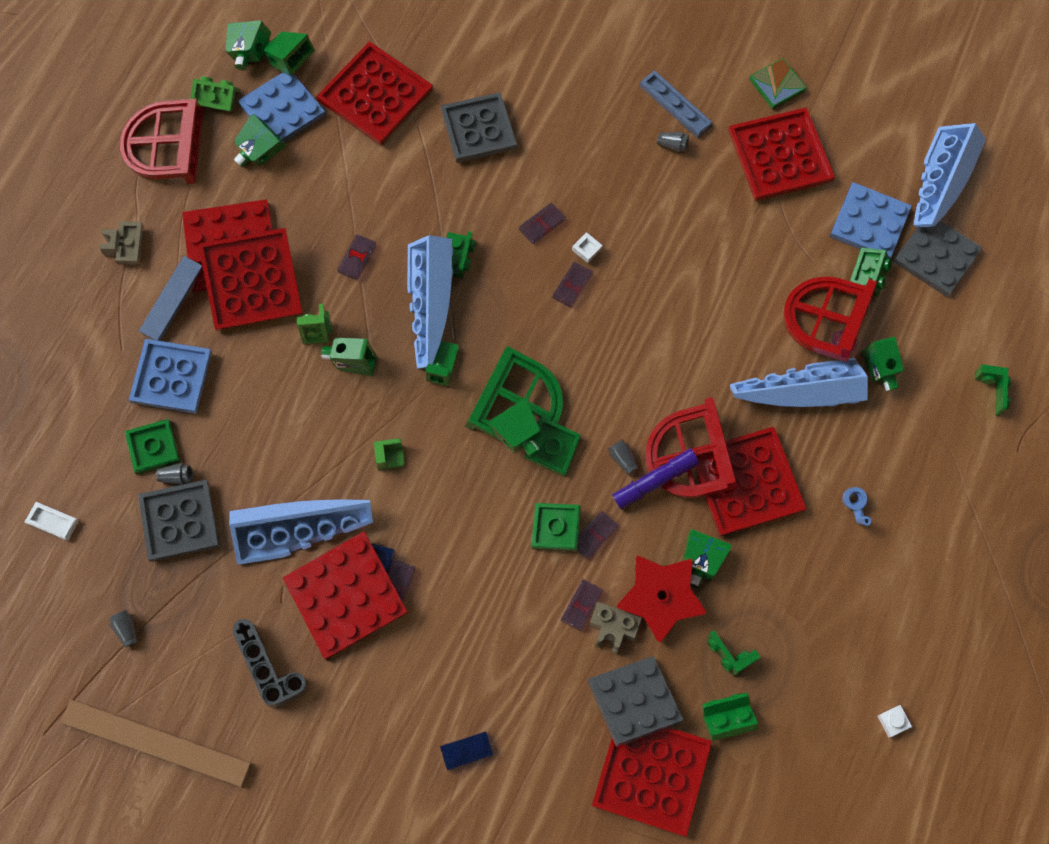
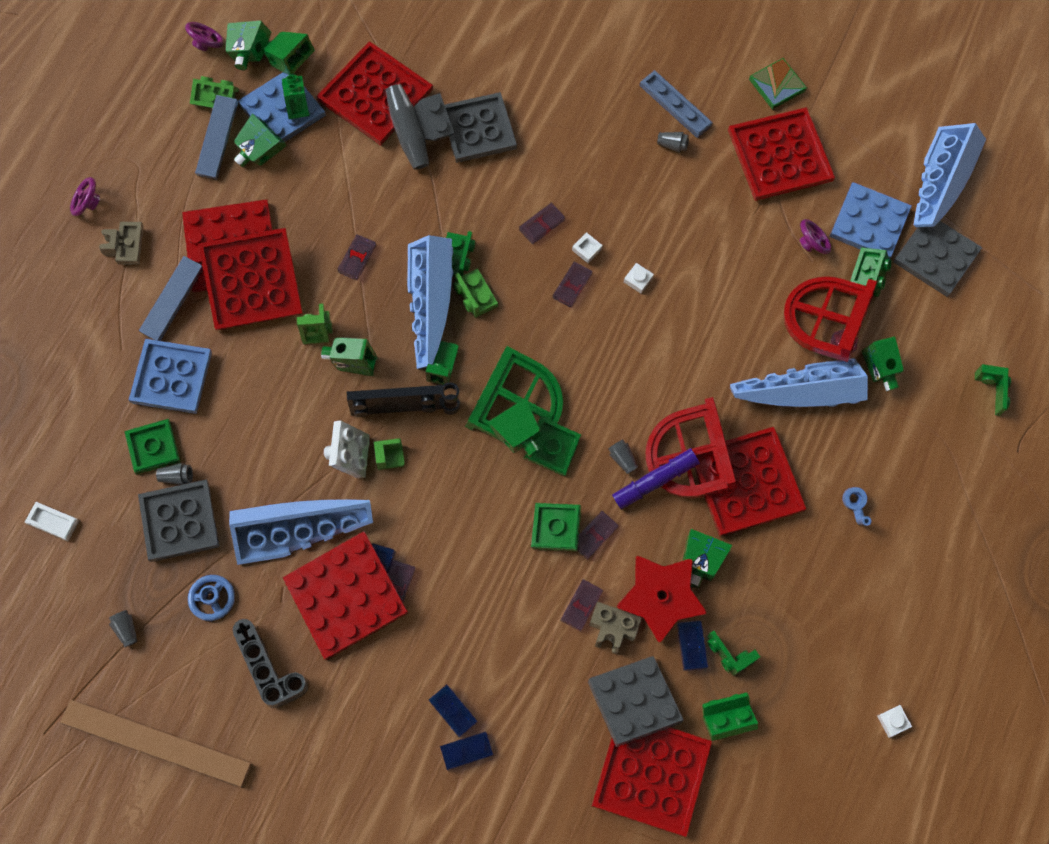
(84, 198): none -> magenta piece
(188, 140): window -> none
(202, 37): none -> magenta piece
(205, 591): none -> medium blue piece
(216, 137): none -> sand blue tile
(295, 97): none -> green bracket
(348, 450): none -> white plate
(403, 400): none -> black hinge
(416, 124): none -> dark grey plate
(453, 711): none -> clear blue plate
(475, 292): none -> bright green bracket
(638, 278): none -> white plate
(692, 645): none -> clear blue plate
(813, 236): none -> magenta piece

